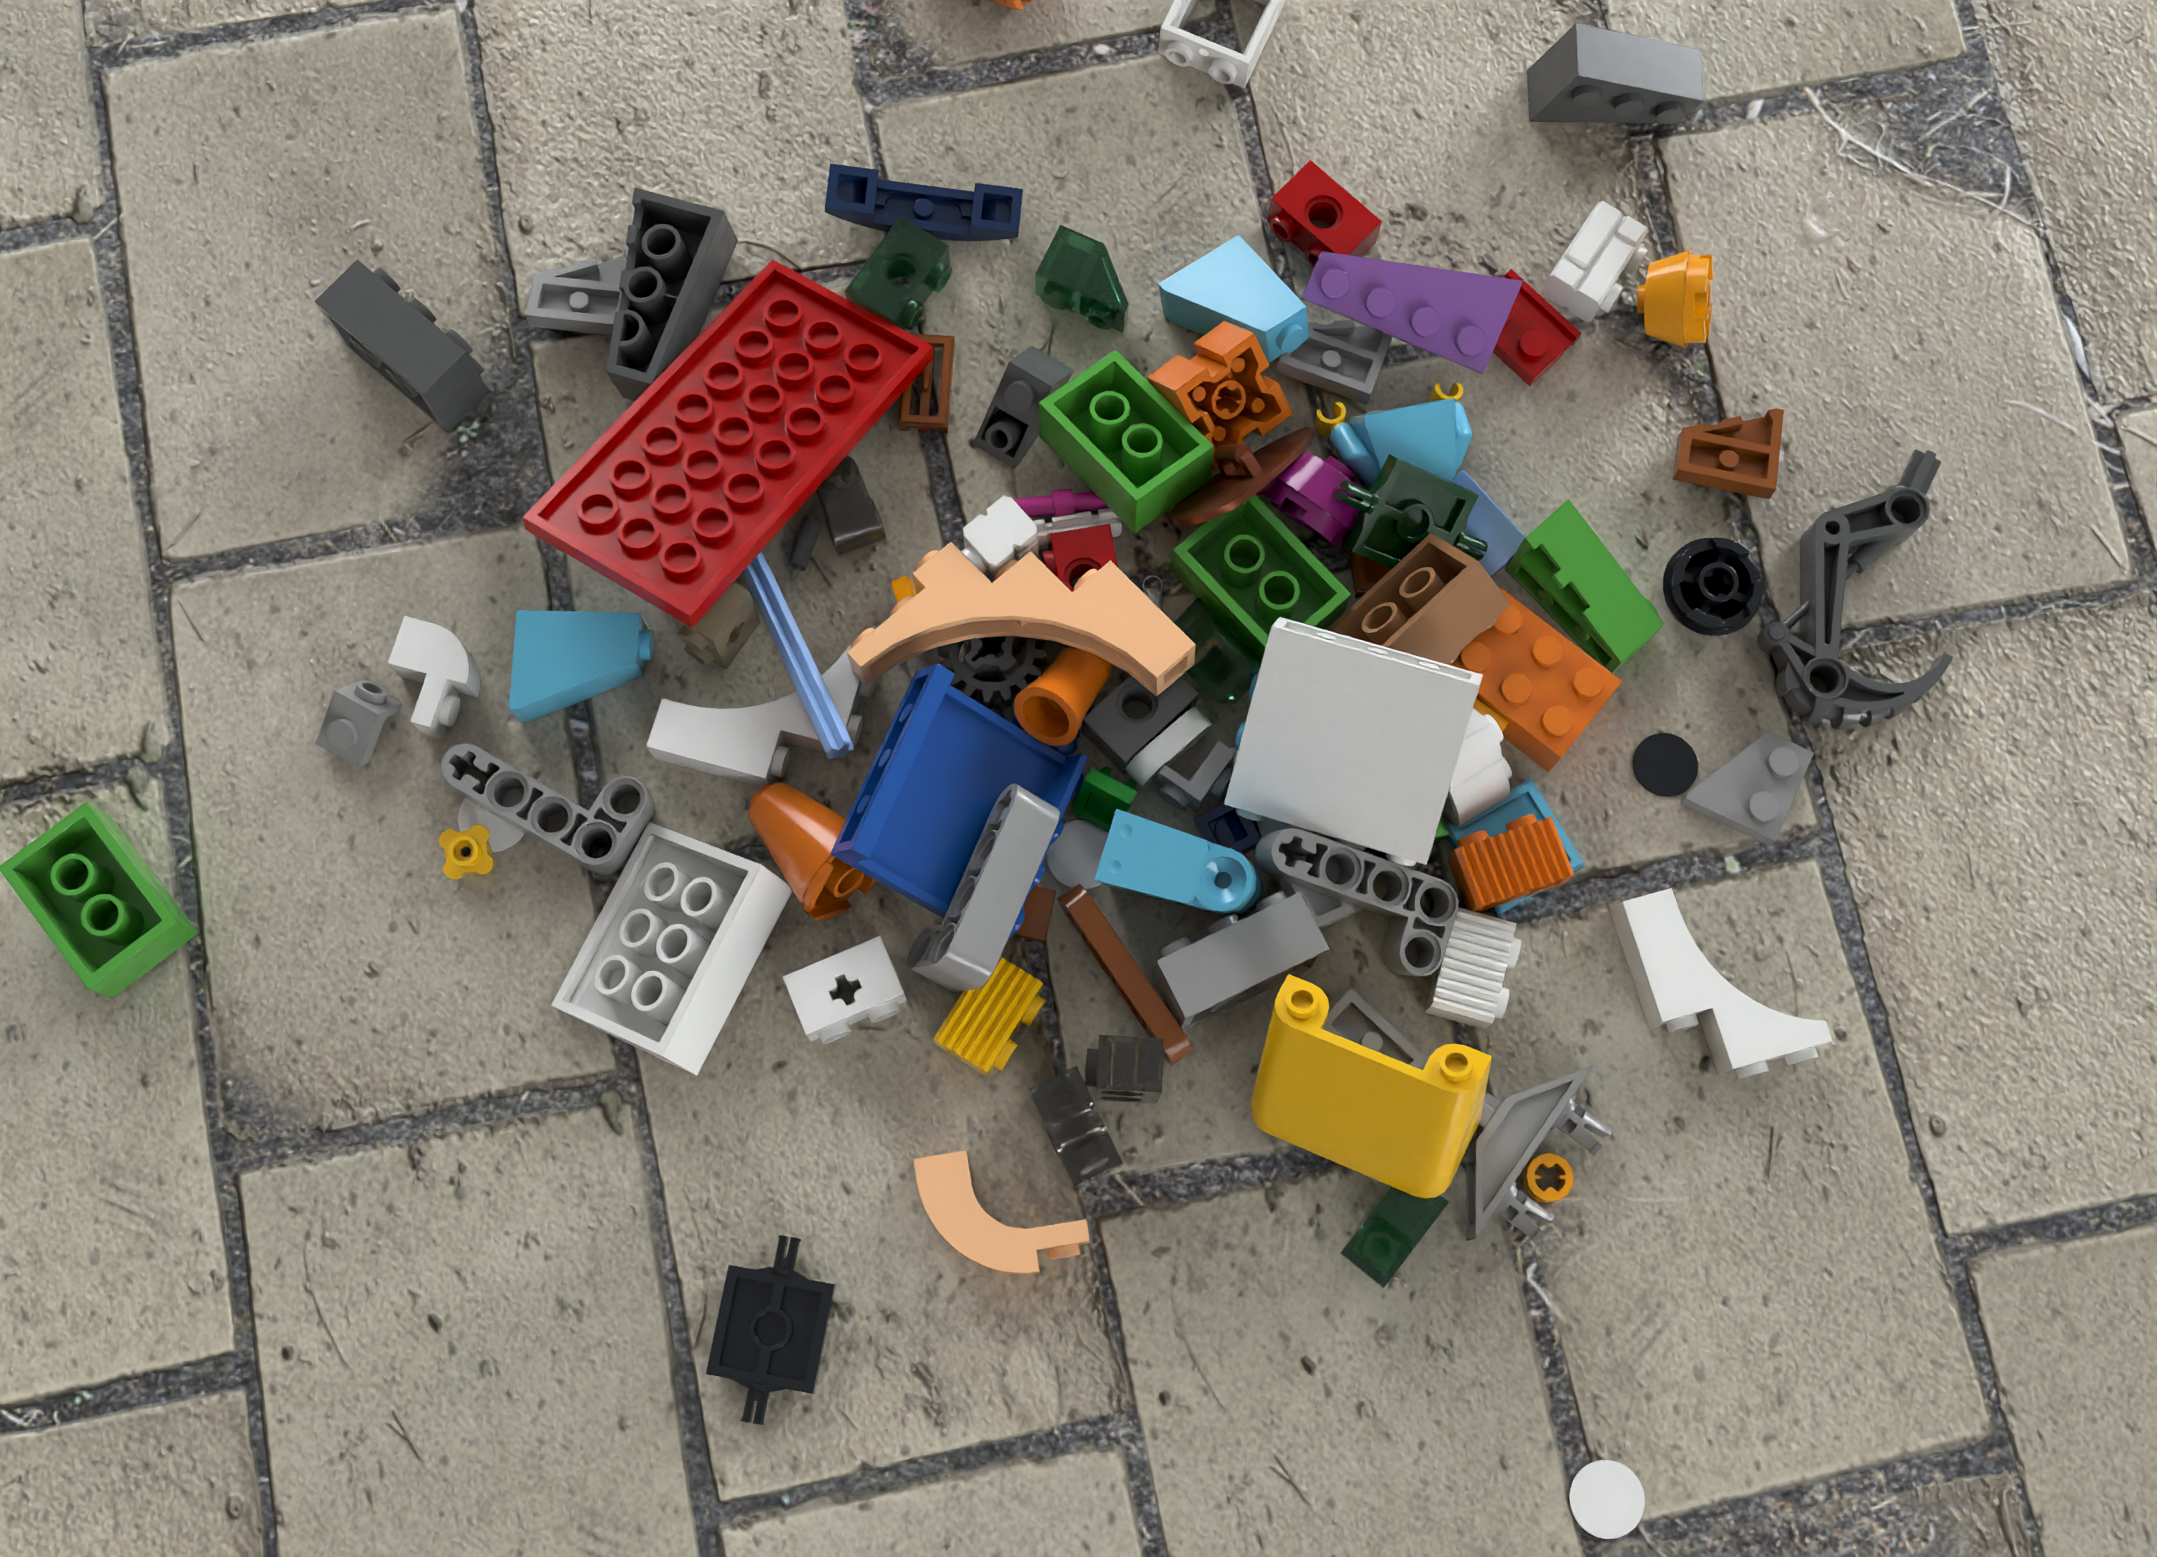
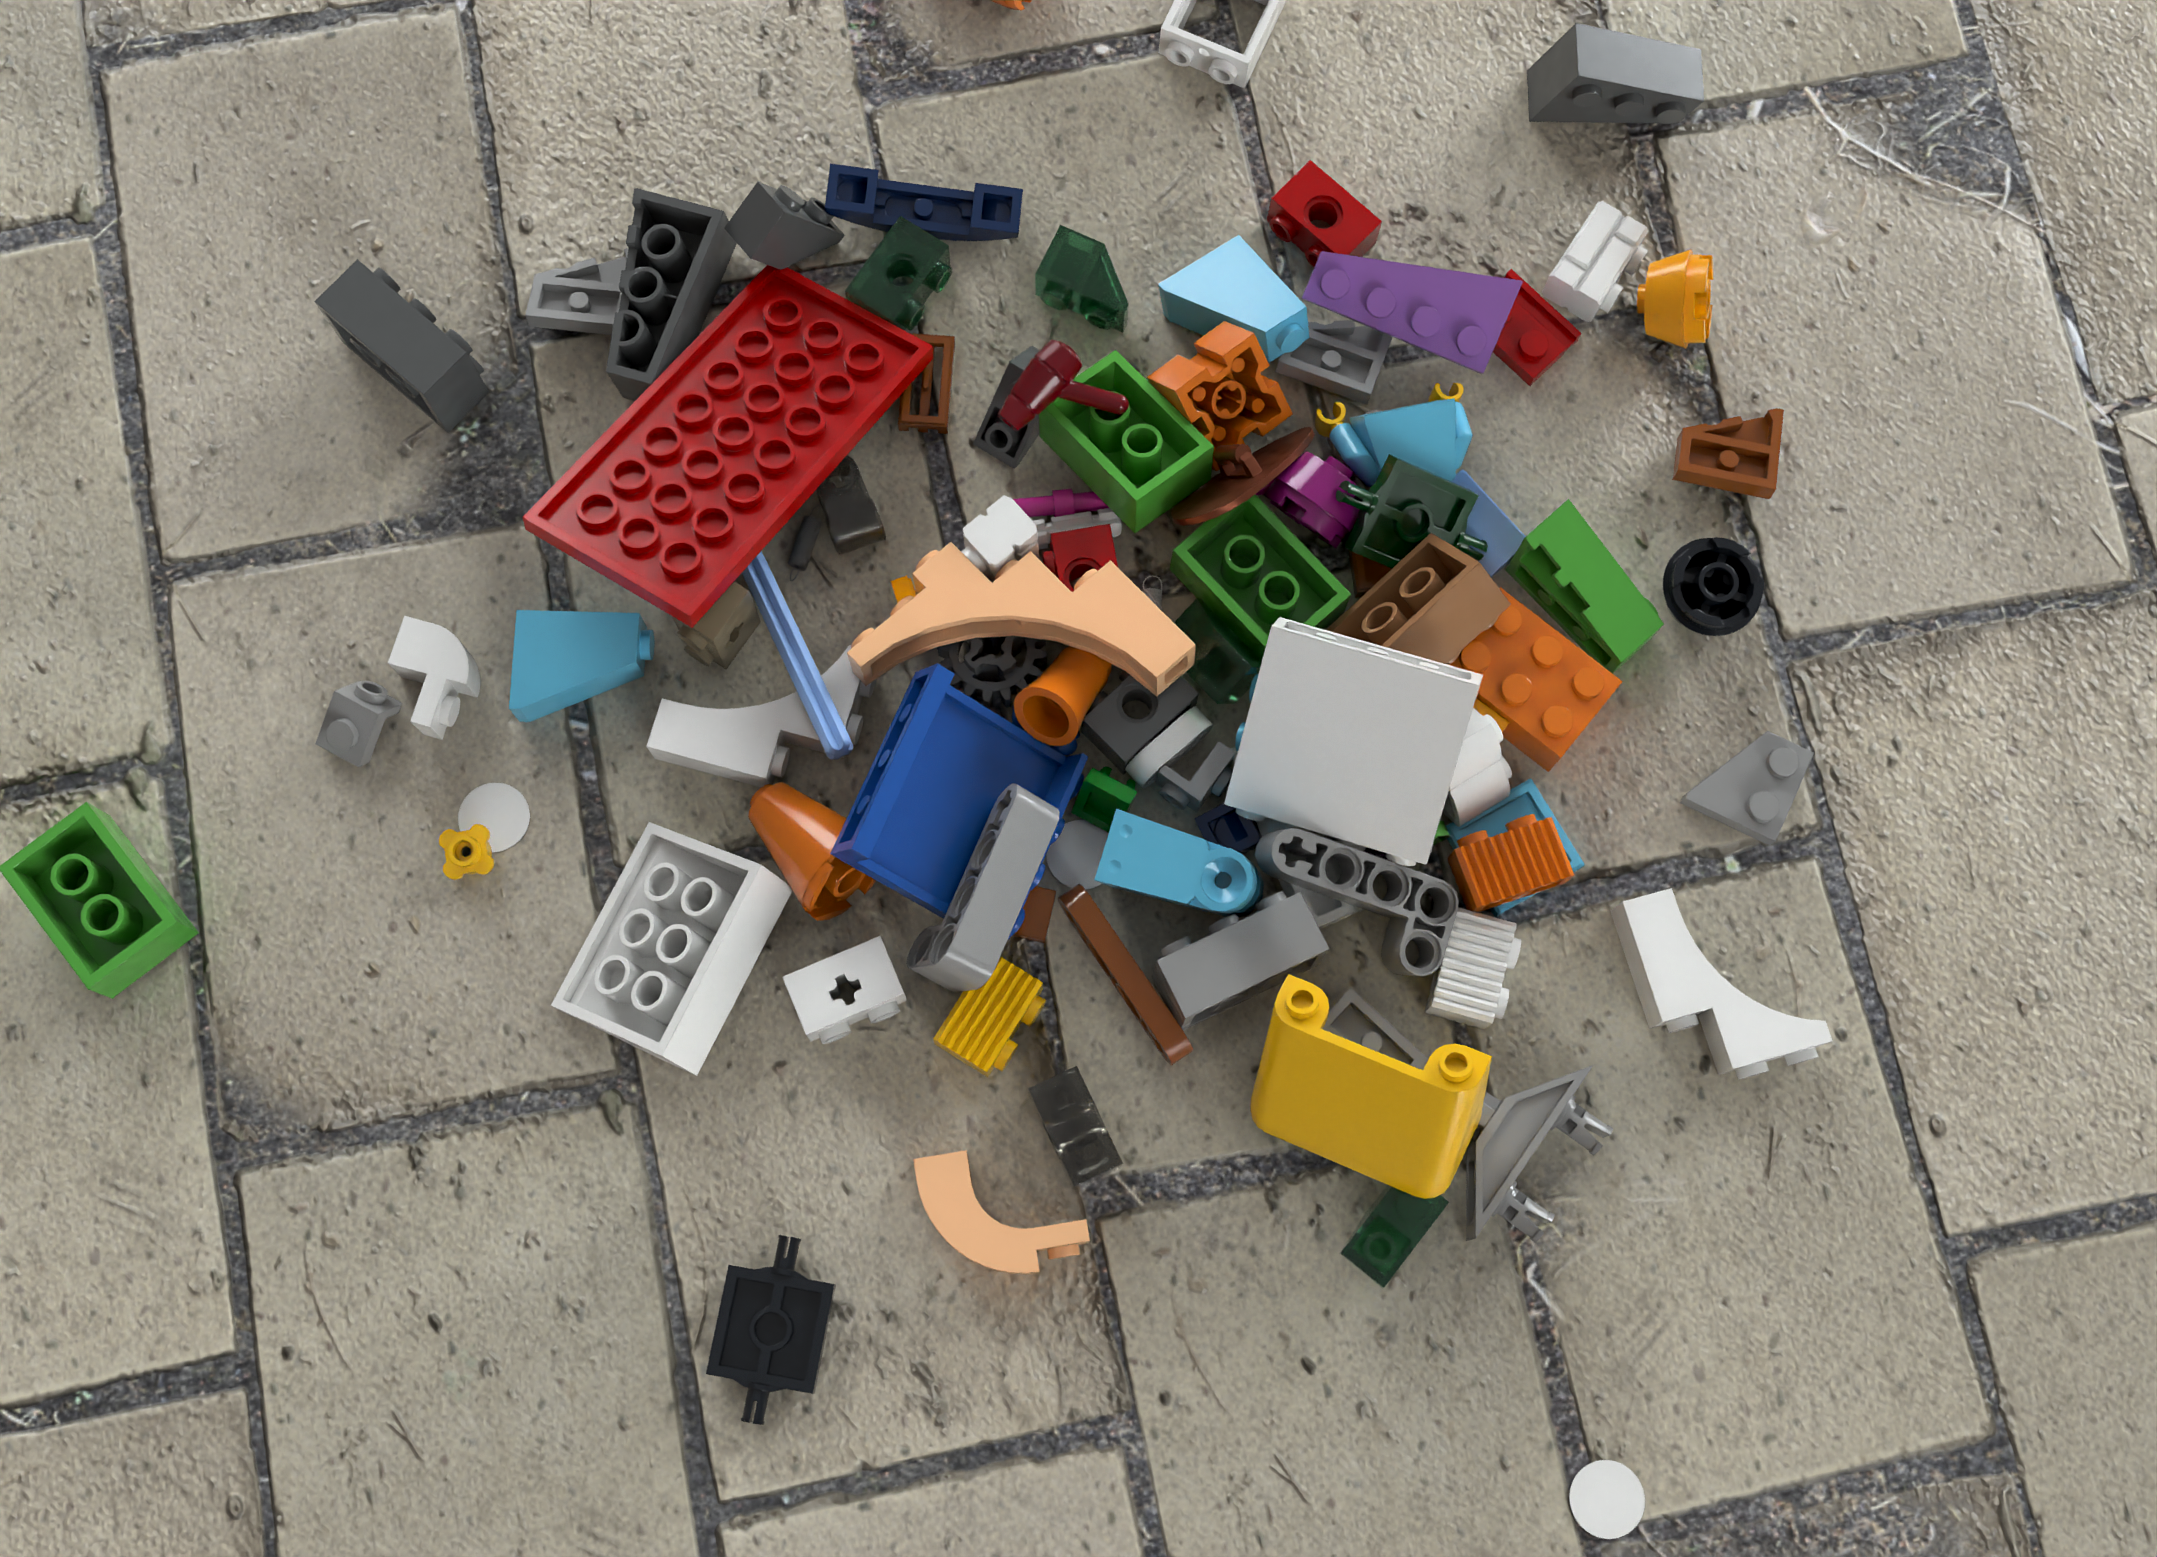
(541, 802): light grey beam -> none
(781, 226): none -> dark grey slope
(1051, 377): none -> dark red piece
(1125, 1069): clear smoke brick -> none
(1548, 1194): light orange bush -> none
(1665, 764): black sticker -> none
(1866, 532): dark grey piece -> none

